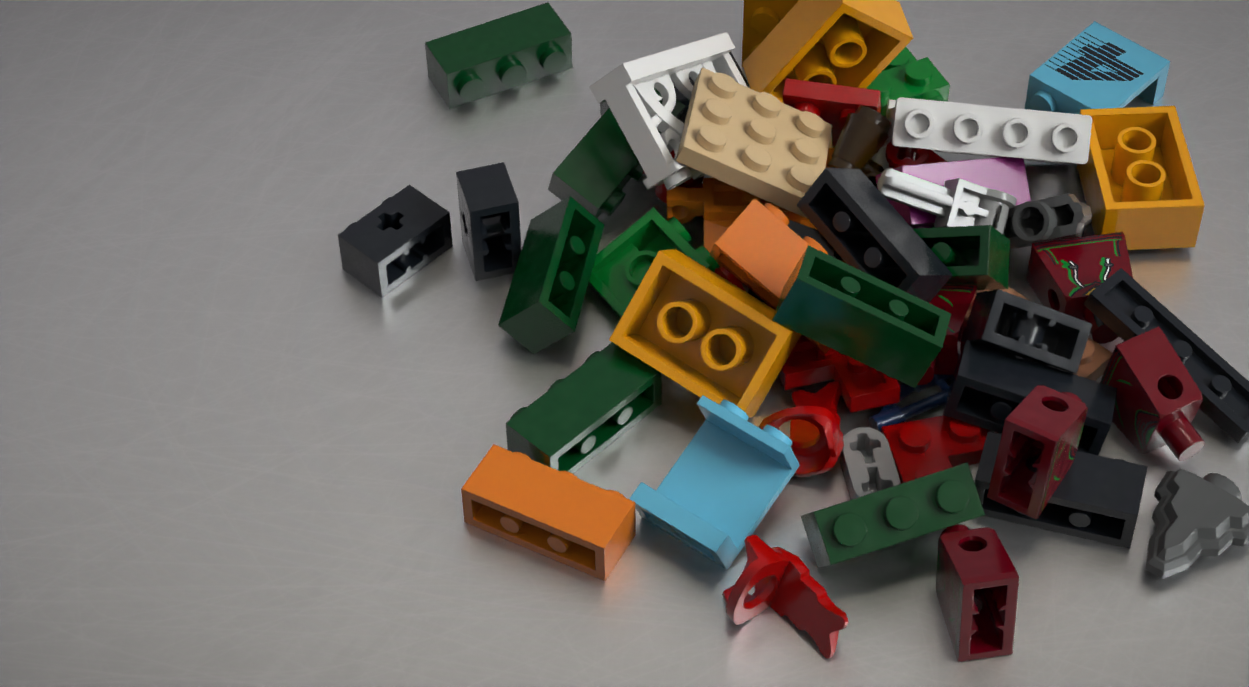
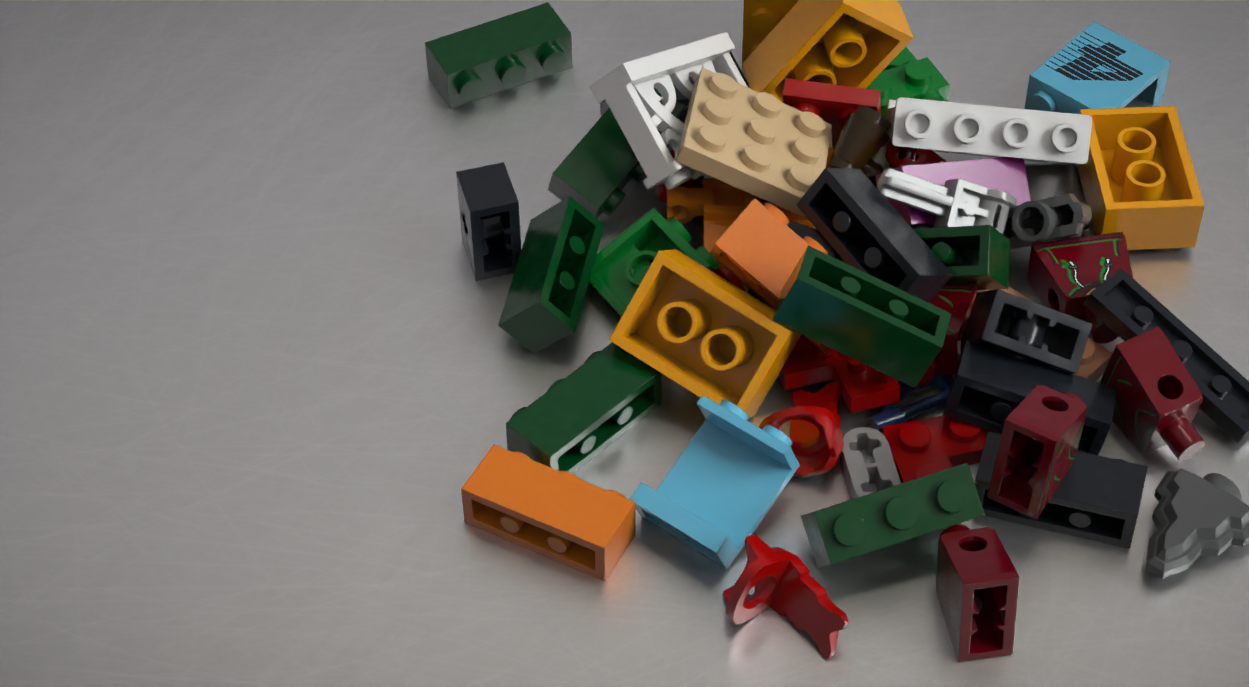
(395, 240): black brick -> none

